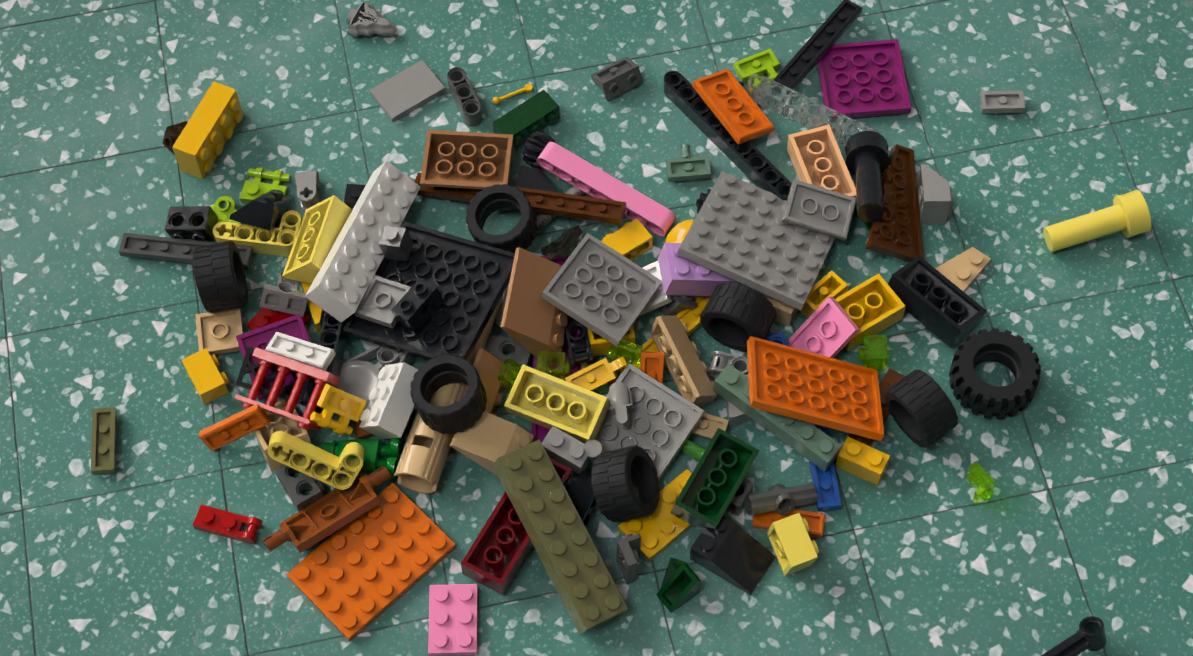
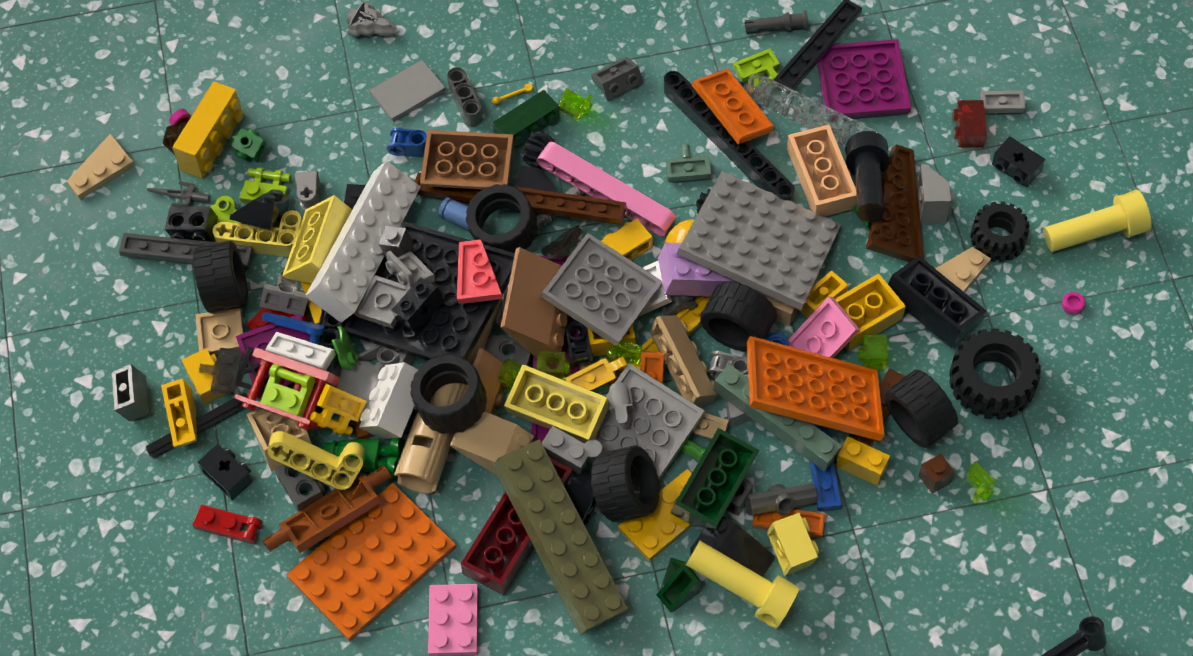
(100, 168): none -> tan wing
(104, 441): olive plate -> none
(130, 393): none -> dark grey brick
(179, 116): none -> dark pink tile
(180, 412): none -> yellow slope
(187, 195): none -> dark grey piece
(203, 422): none -> black axle
(214, 467): none -> black brick
(224, 371): none -> clear smoke plate
(234, 427): orange tile -> none
(248, 144): none -> green brick
(284, 397): none -> lime plate
(312, 329): none -> blue piece
(345, 350): none -> bright green plate
(407, 142): none -> blue piece
(408, 269): none -> light grey bracket
(453, 212): none -> medium blue piece
(475, 274): none -> coral wing
(574, 104): none -> clear neon green bracket
(628, 556): dark grey bracket -> none
(770, 597): none -> light yellow piece
(785, 22): none -> dark grey pin
(819, 209): light grey tile -> none
(936, 473): none -> reddish brown brick
(970, 124): none -> clear red brick
(1003, 217): none -> black tyre
(1018, 161): none -> black brick
(1073, 303): none -> dark pink tile

